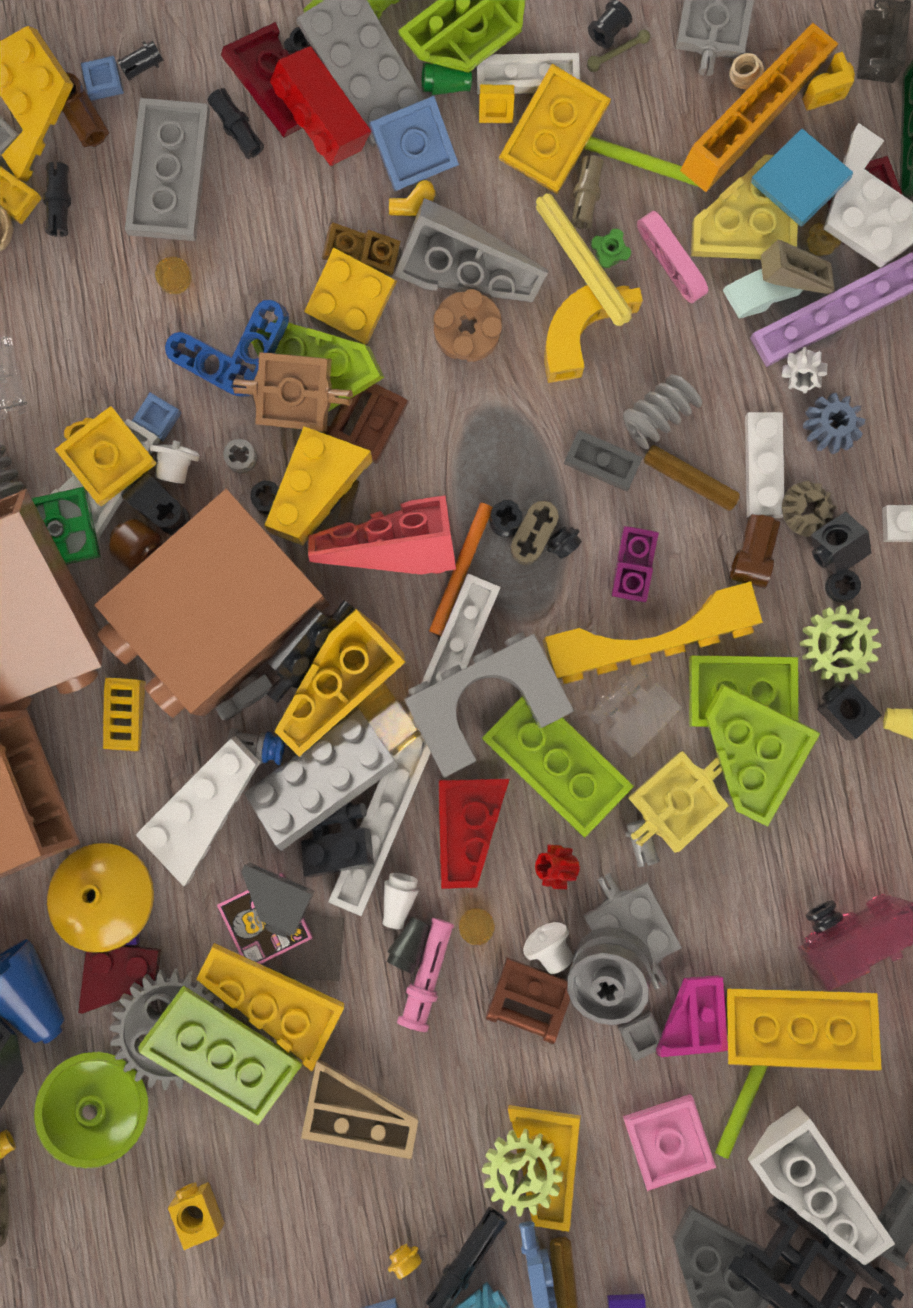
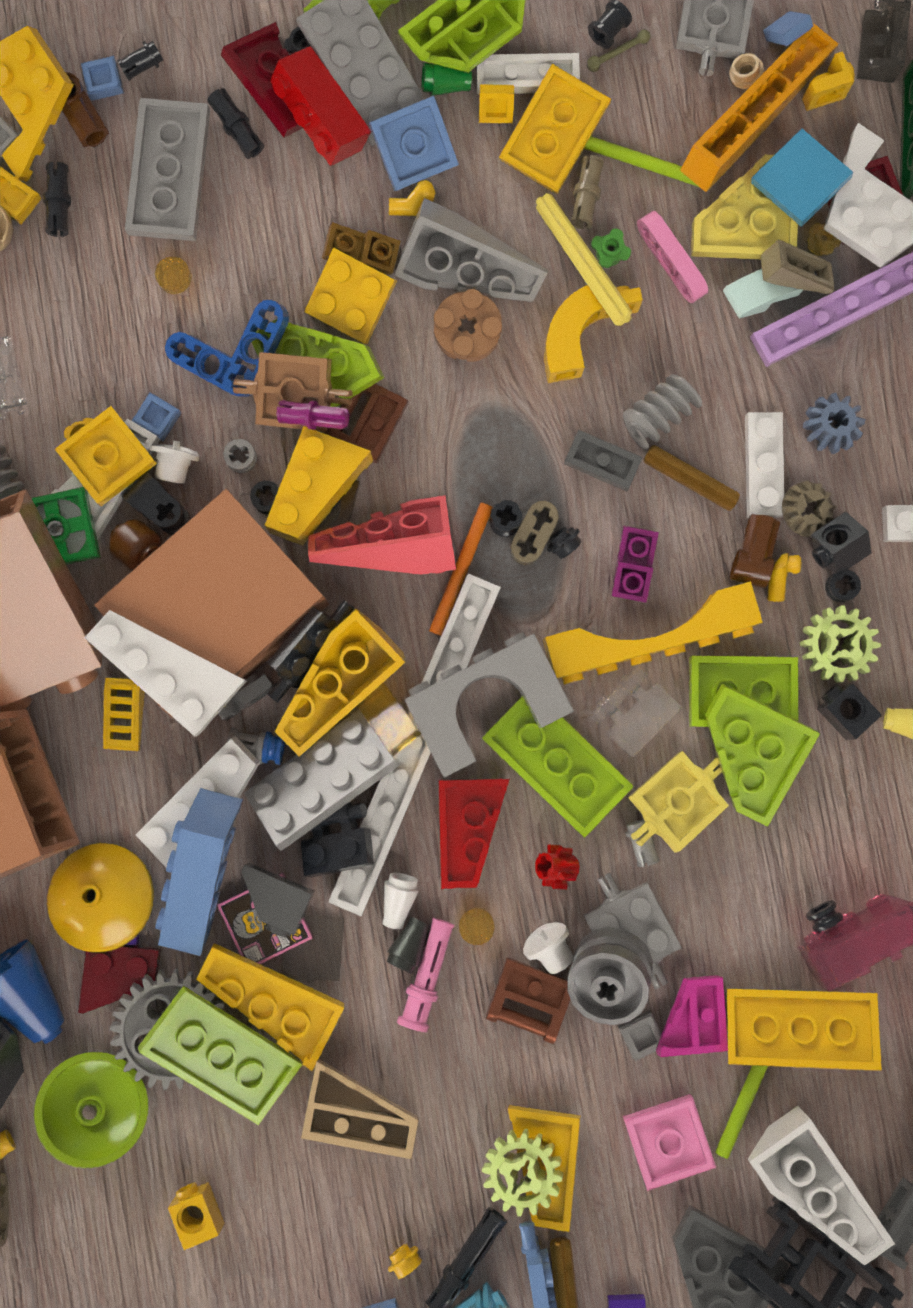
(172, 676): none -> white wing
(197, 871): none -> medium blue wedge
(312, 415): none -> magenta axle
(777, 583): none -> yellow arm
(788, 28): none -> medium blue tile
(804, 370): white gear -> none

